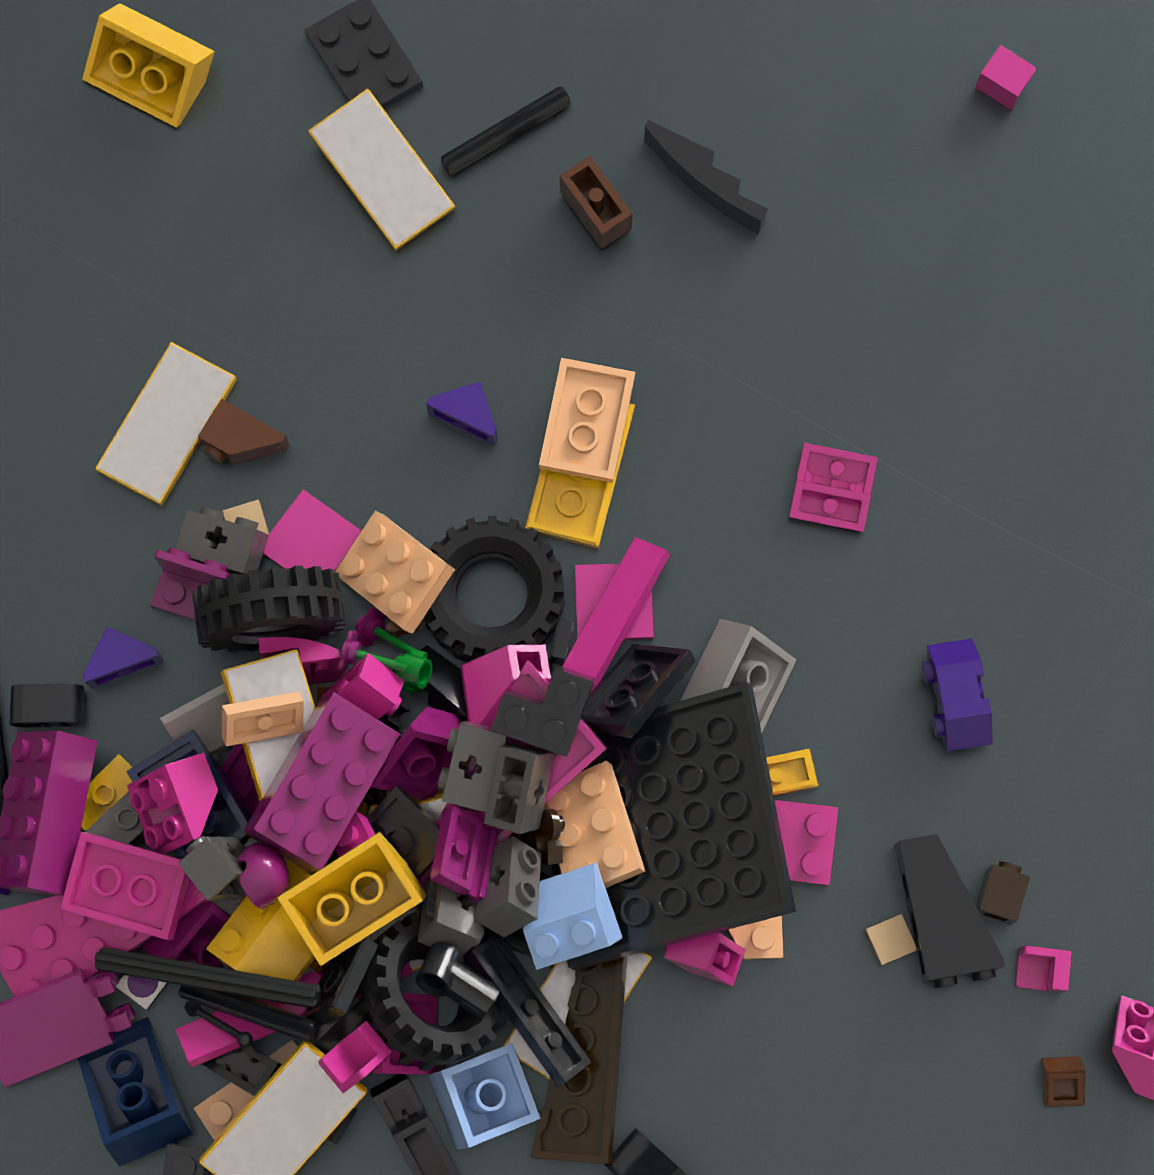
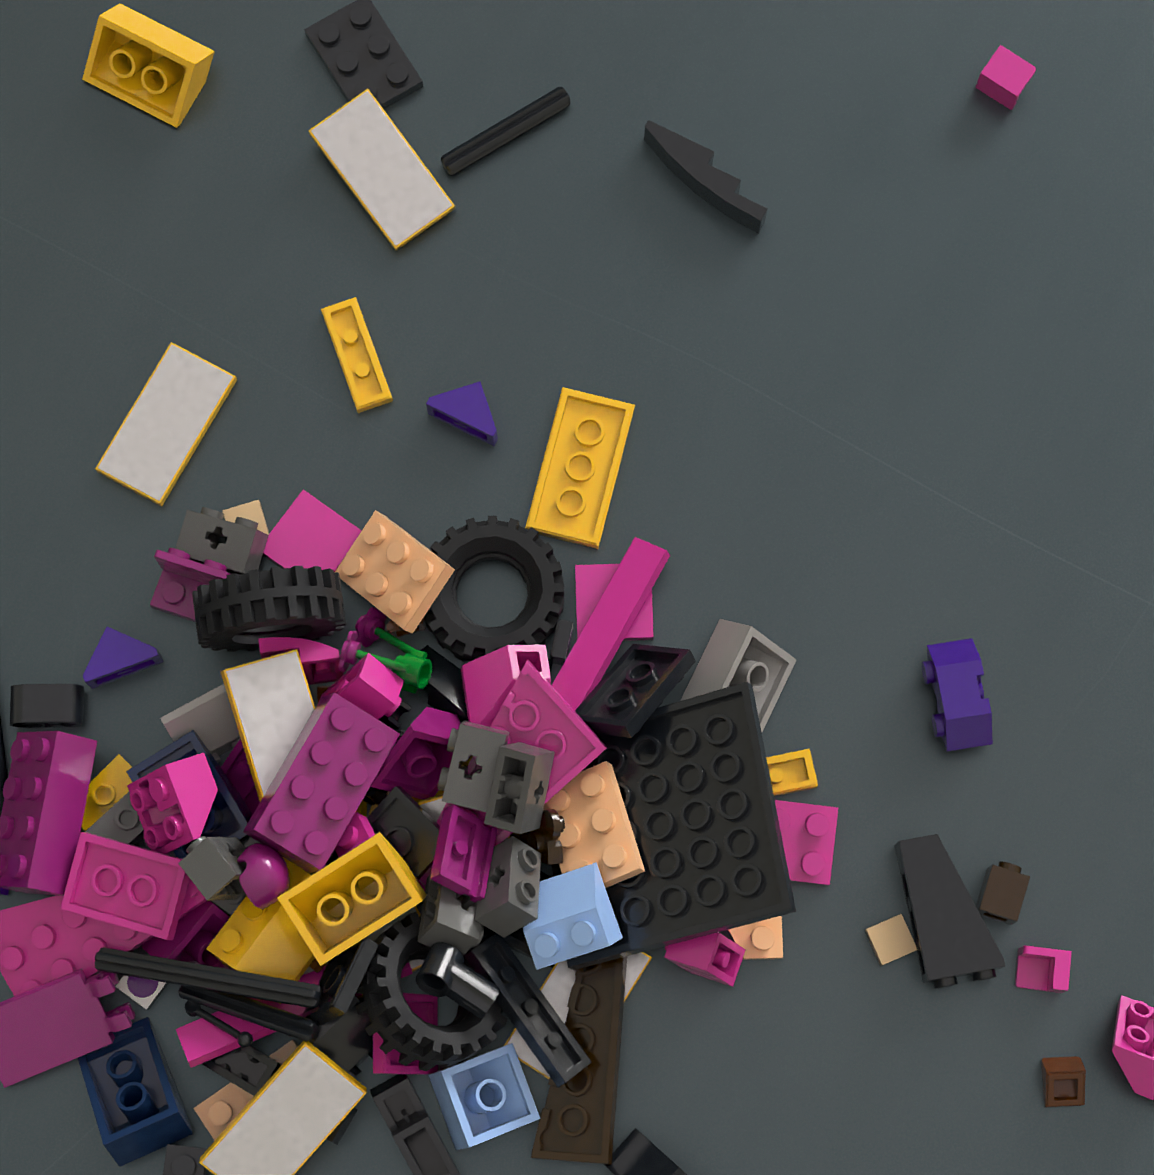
(239, 436): reddish brown slope -> none
(262, 718): light nougat plate -> none
(354, 1057): dark pink panel -> none
(356, 355): none -> yellow tile
(549, 722): black brick -> none
(587, 420): light nougat plate -> none
(595, 202): reddish brown brick -> none
(833, 487): dark pink slope -> none

